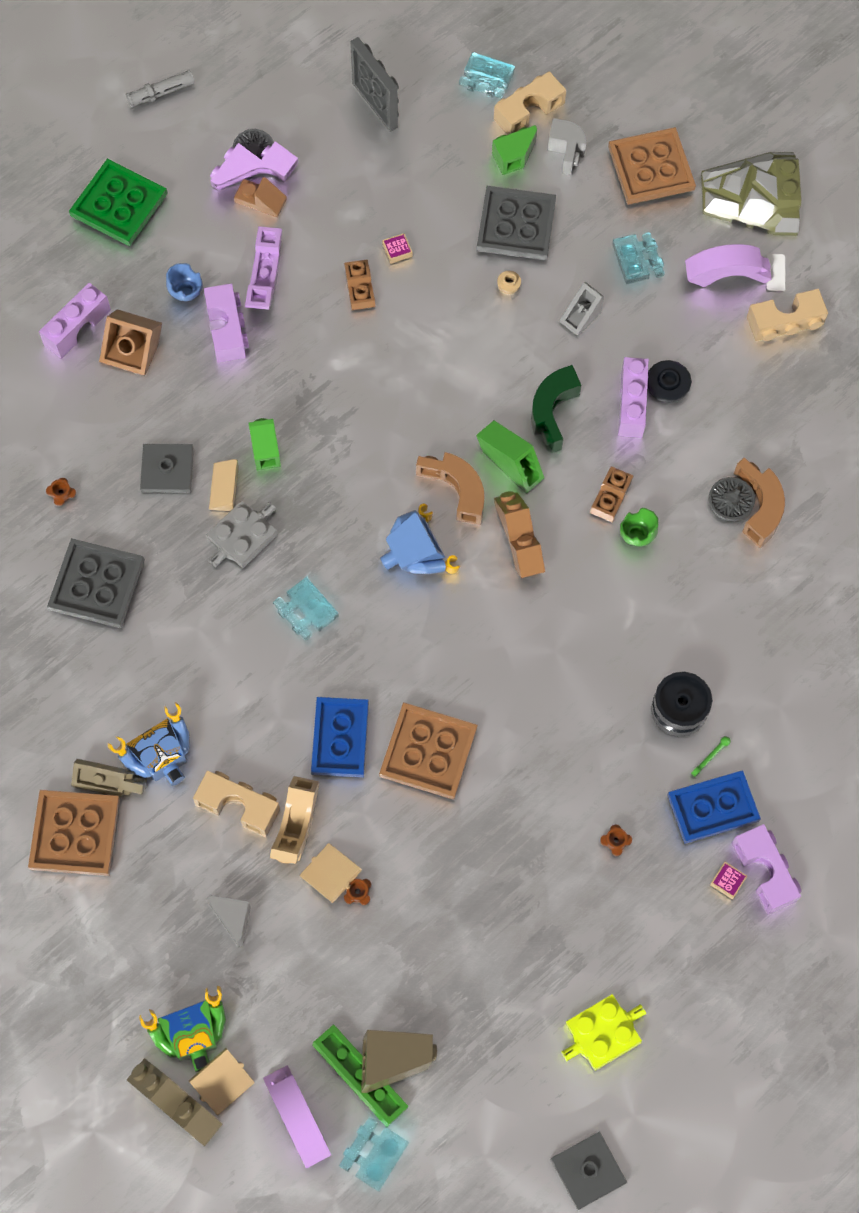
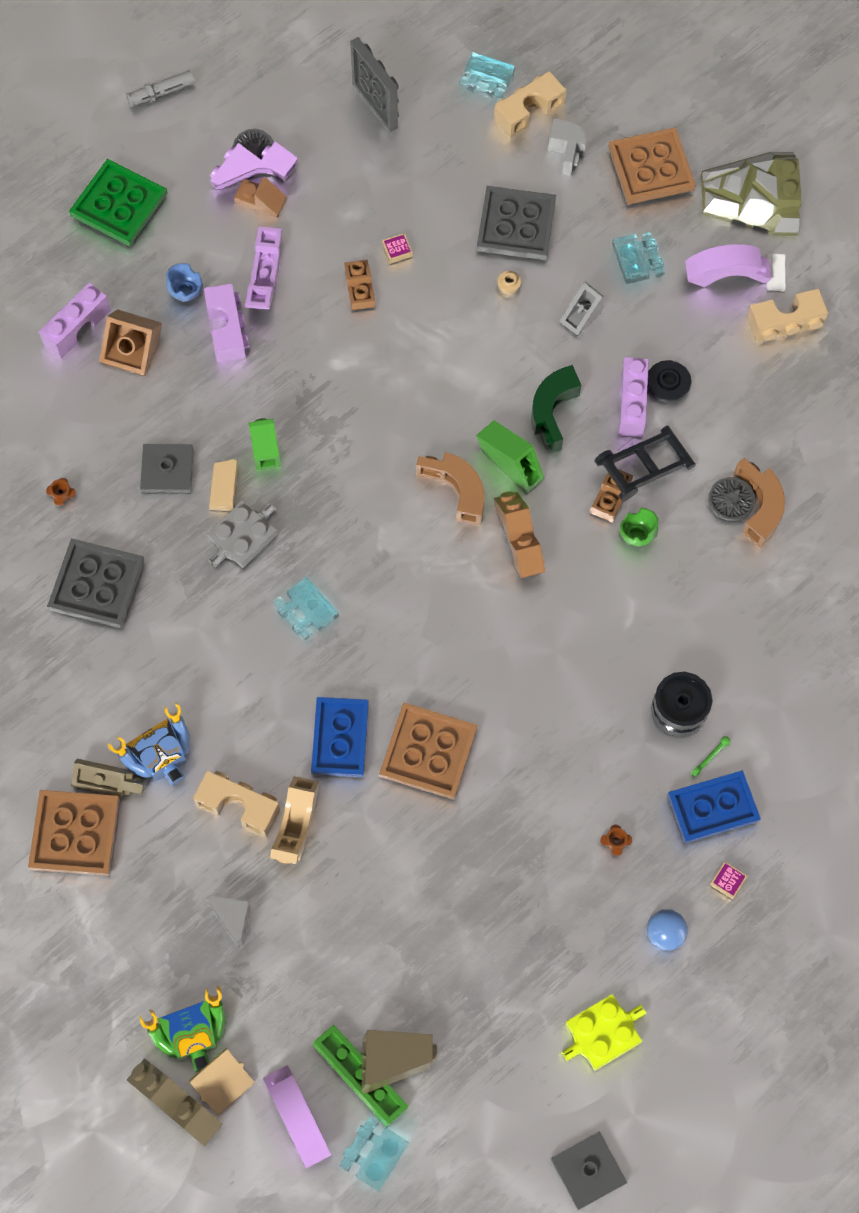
(330, 872): tan piece -> none
(363, 898): dark orange plate -> none
(415, 545): medium blue torso -> none
(514, 149): bright green slope -> none
(627, 490): none -> black piece
(667, 929): none -> medium blue hair
(759, 847): lavender arch -> none

